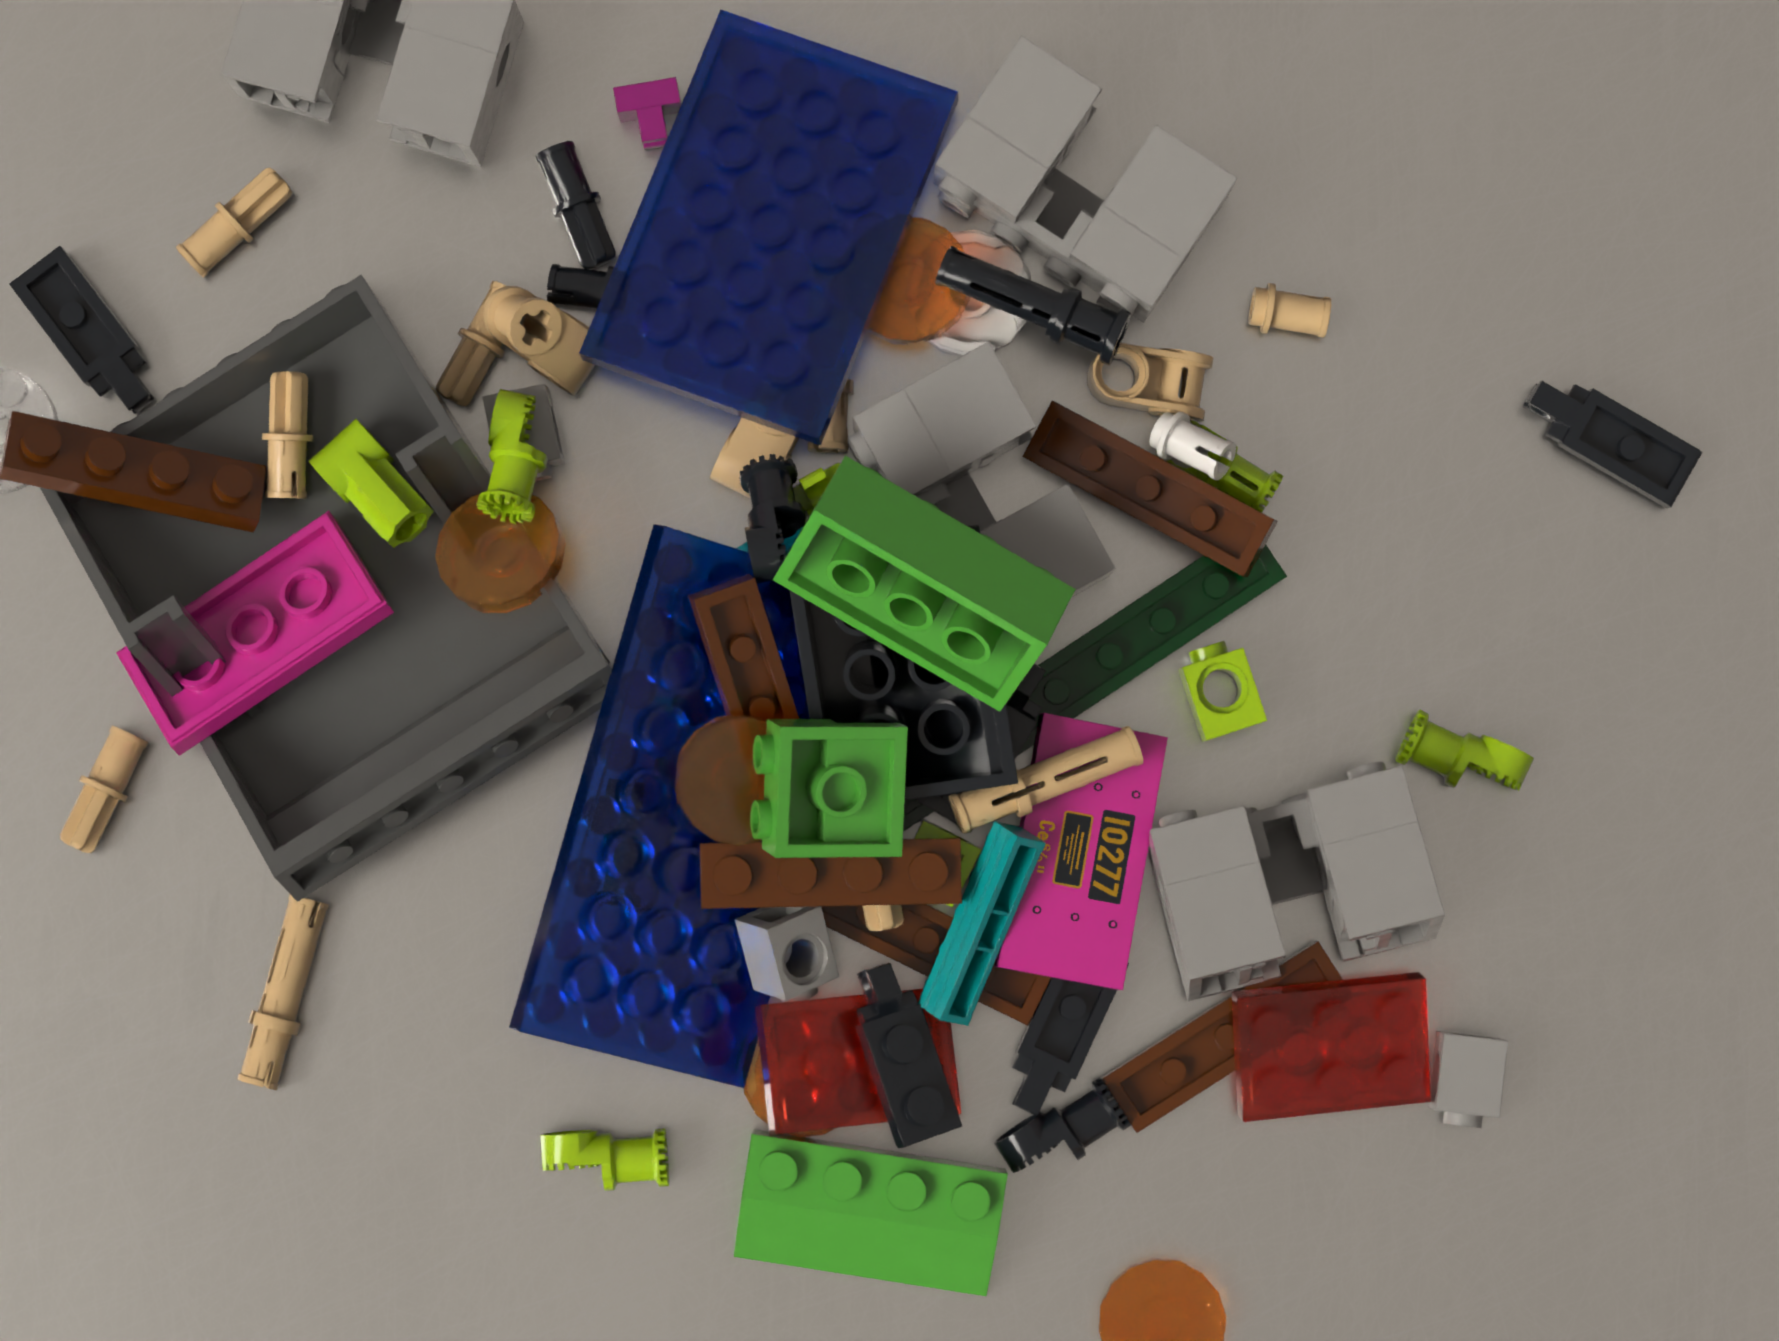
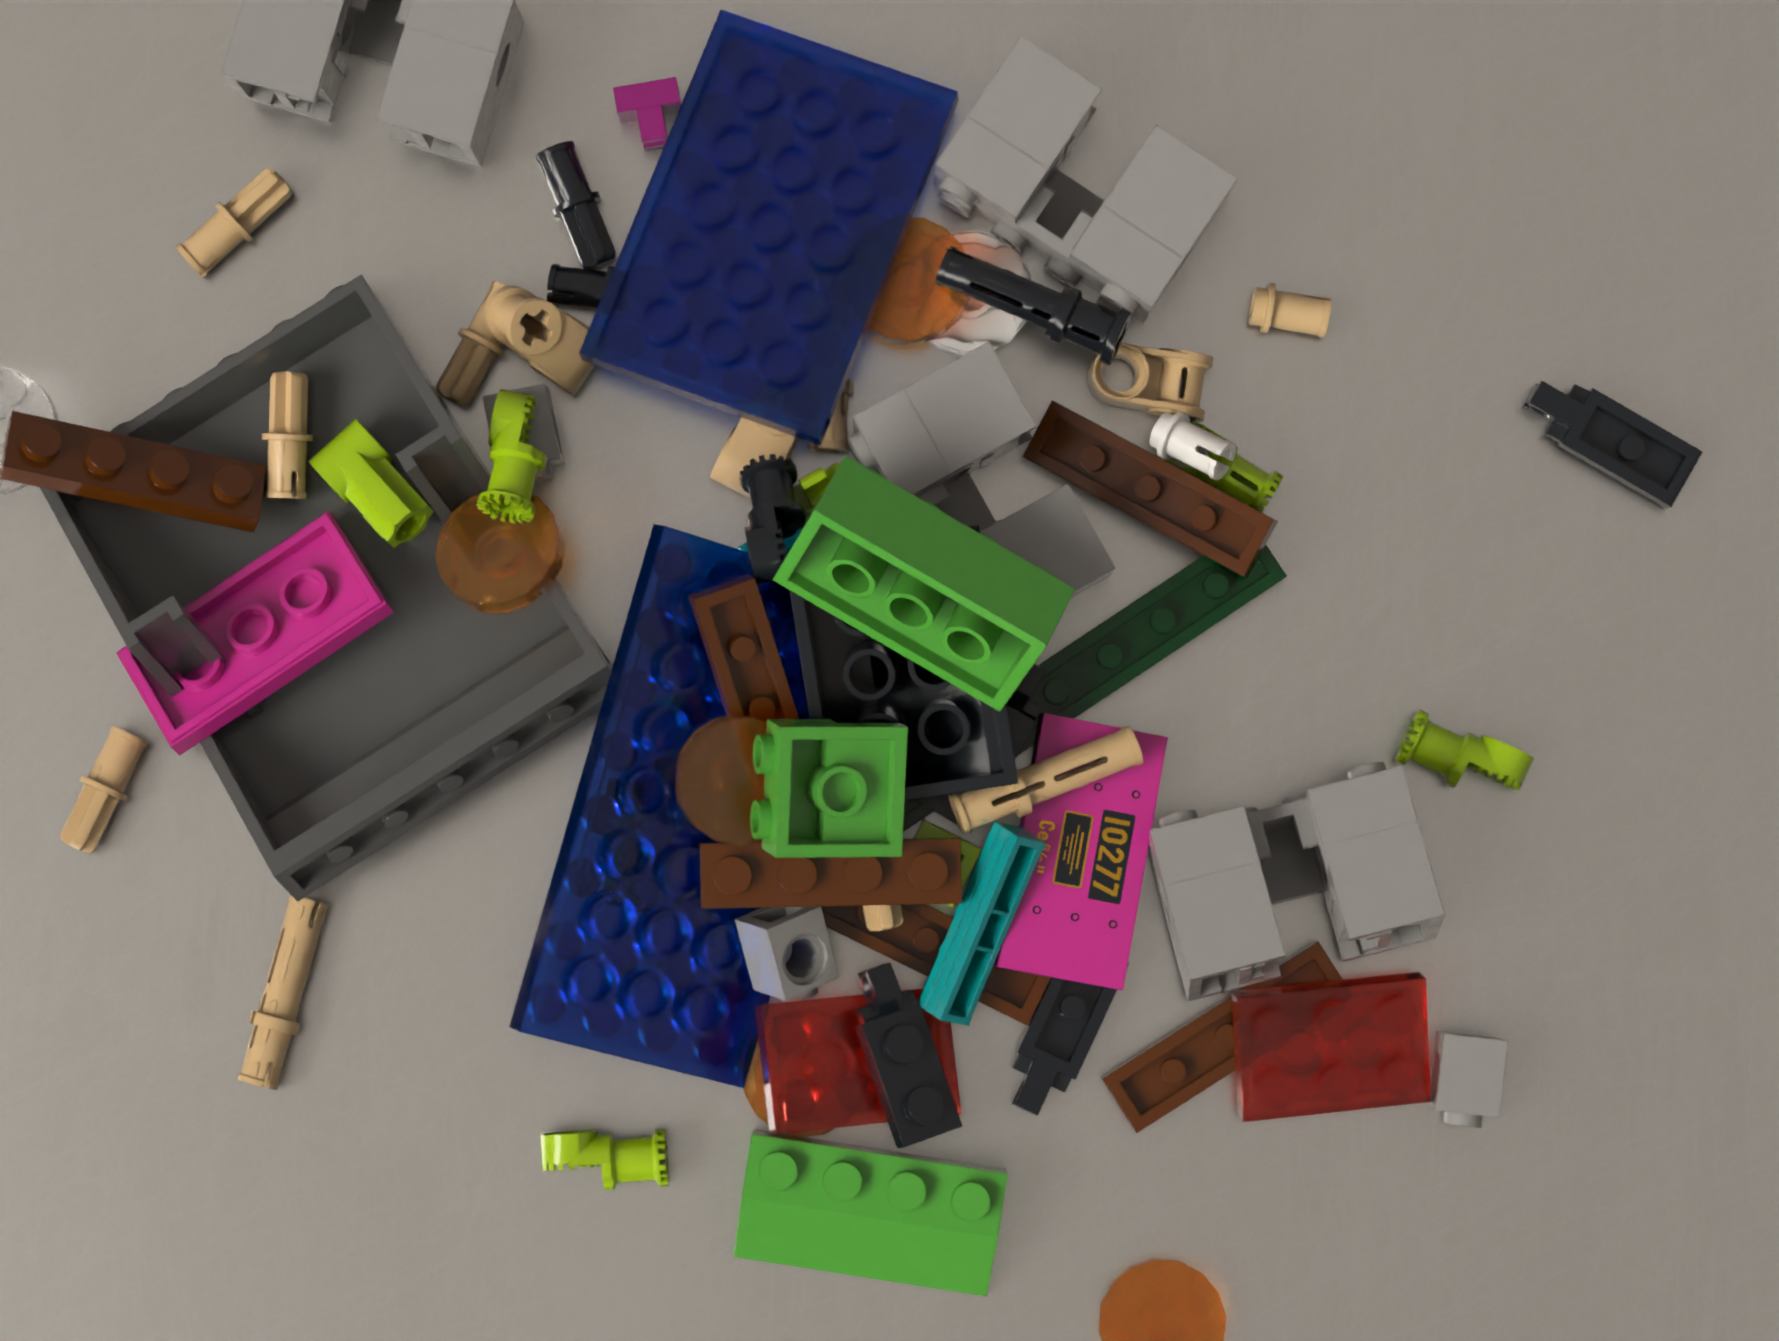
(83, 328): black hinge -> none
(1076, 1124): black connector -> none
(1214, 720): lime brick -> none

